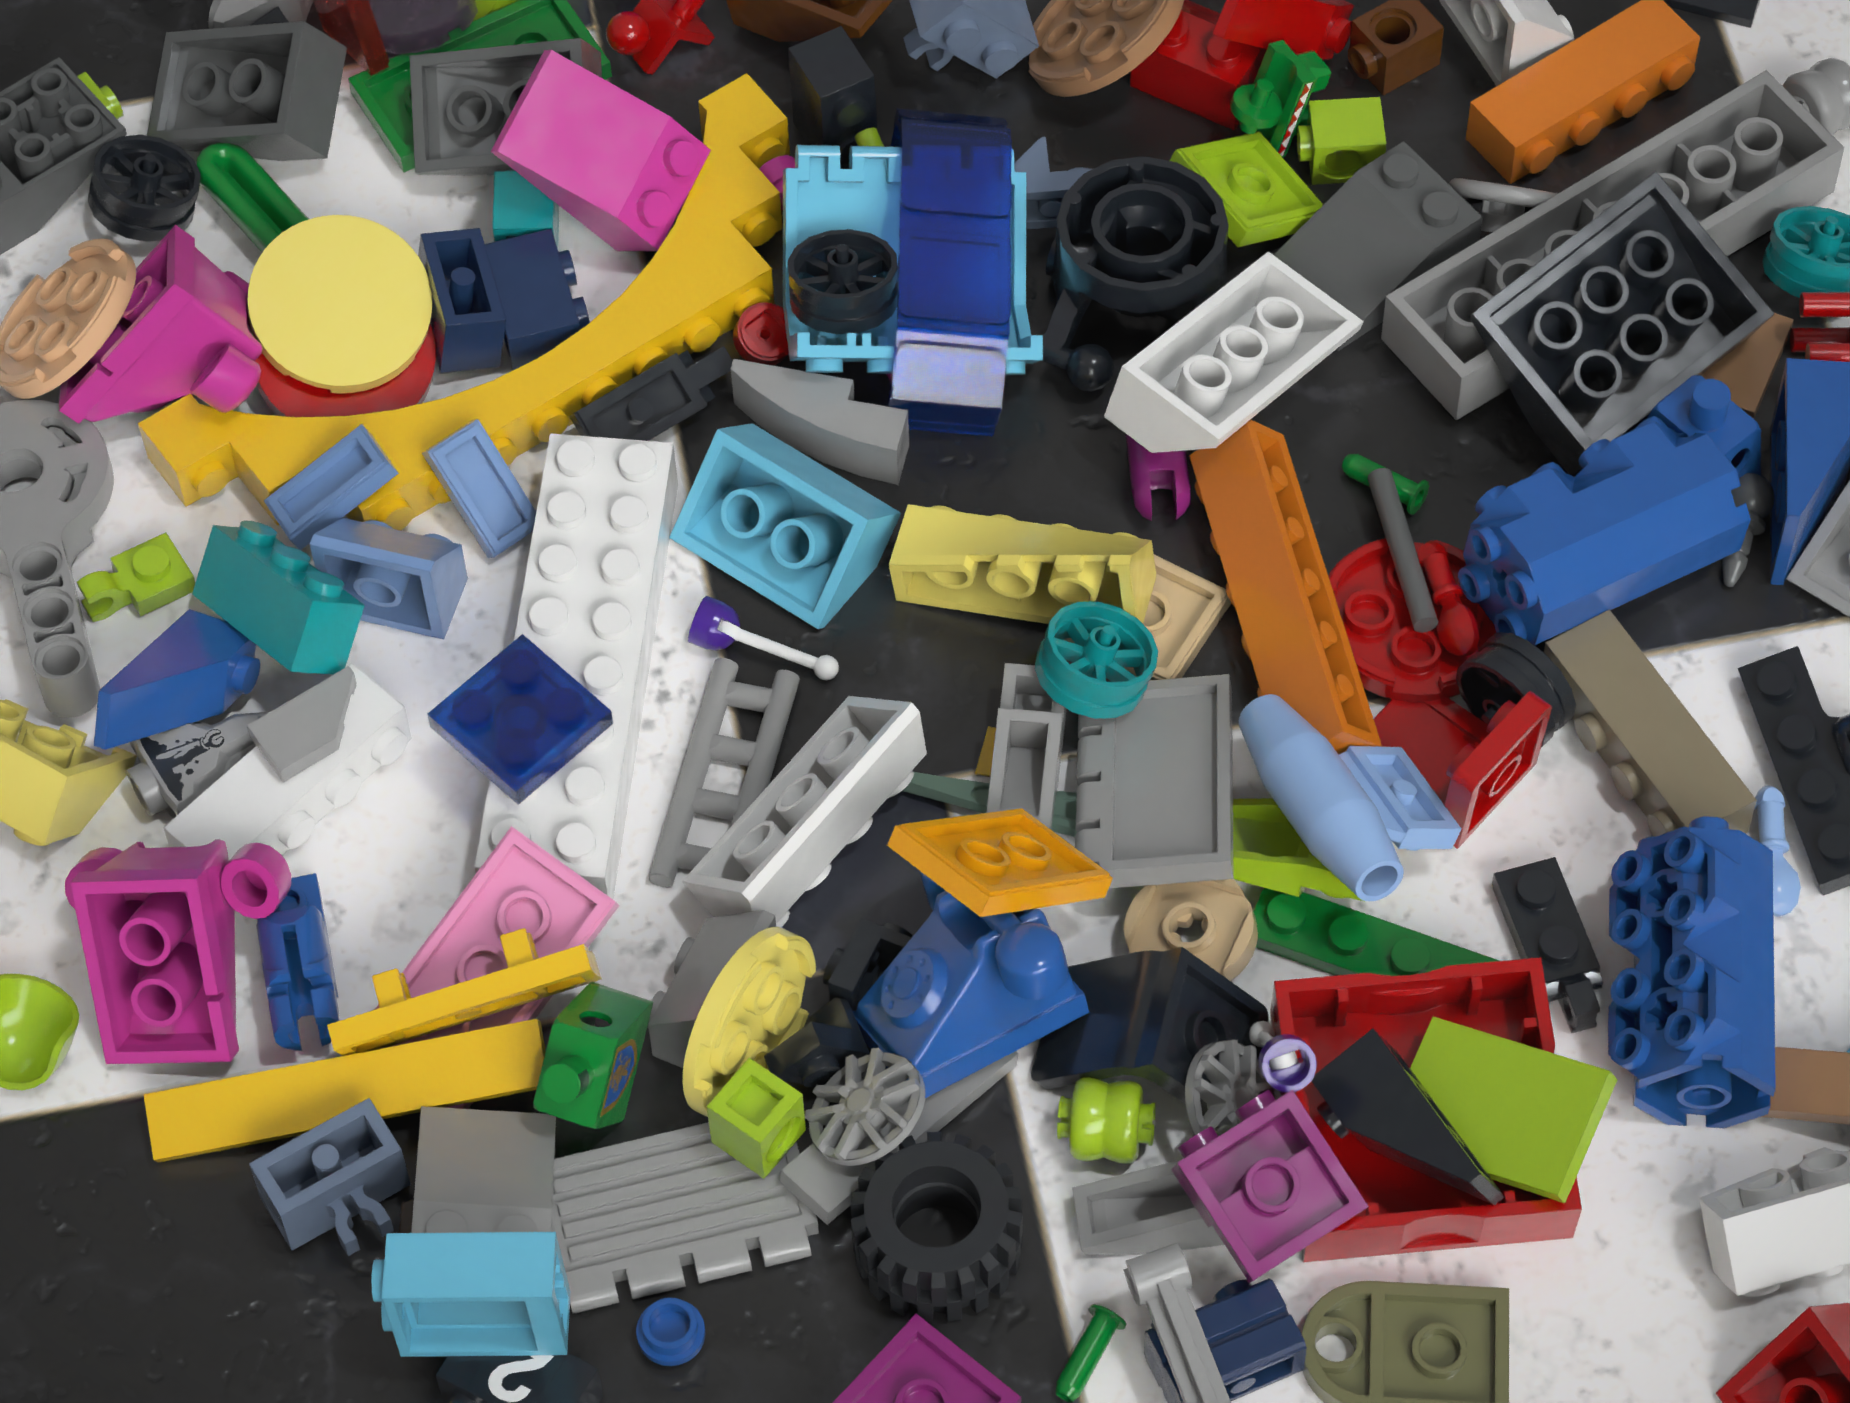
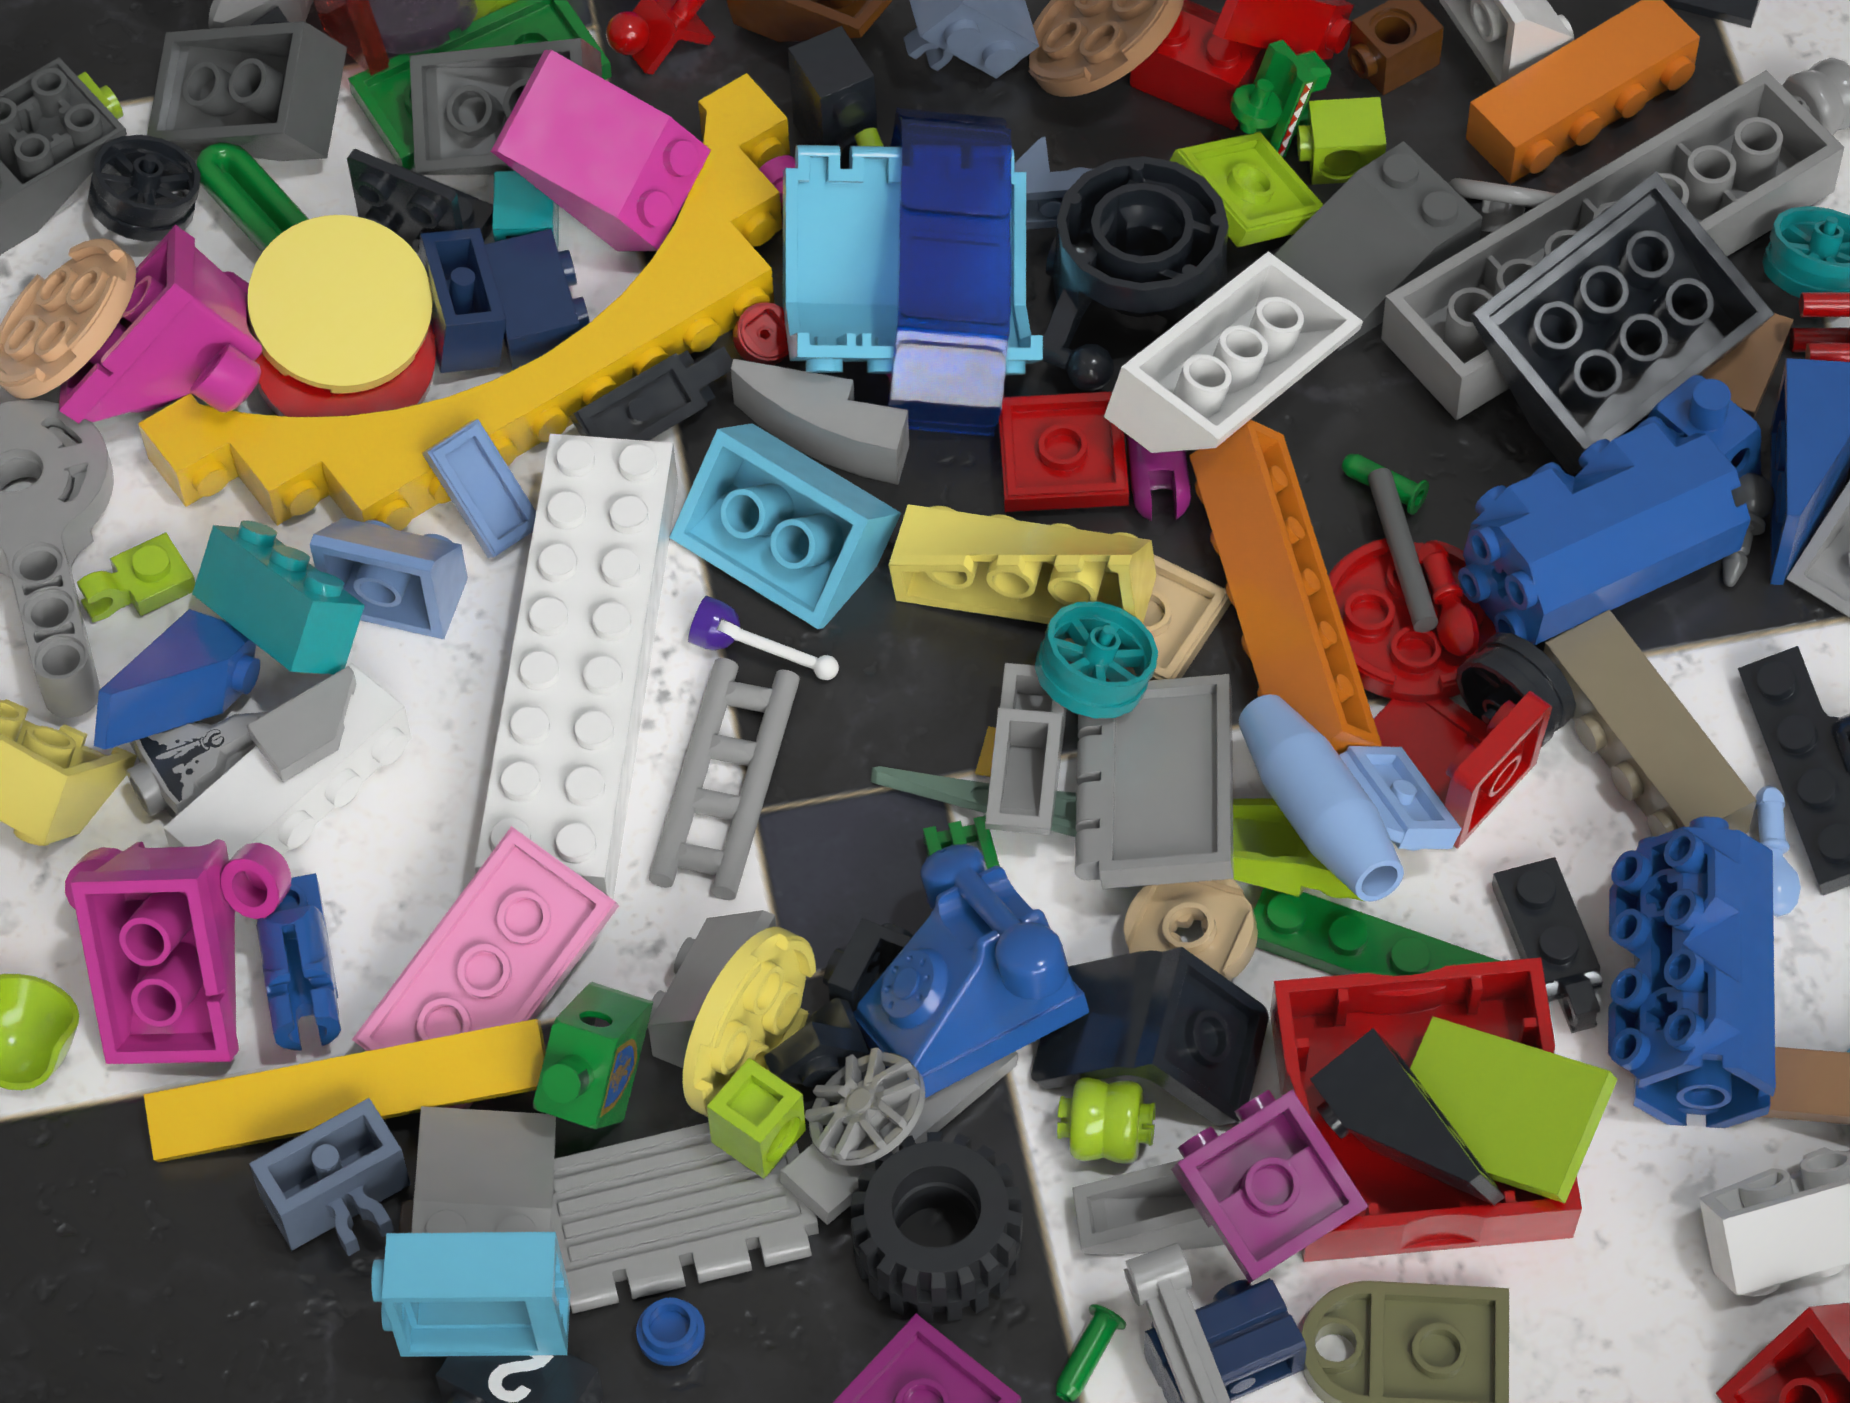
(331, 486): medium blue tile -> none
(408, 1018): yellow hinge -> none
(411, 201): none -> black bracket
(520, 719): clear blue plate -> none
(812, 810): white slope -> none
(835, 282): black wheel -> none
(1000, 861): light orange tile -> none
(1061, 453): none -> red plate
(1233, 1083): light grey wheel -> none
(1286, 1069): hinge -> none

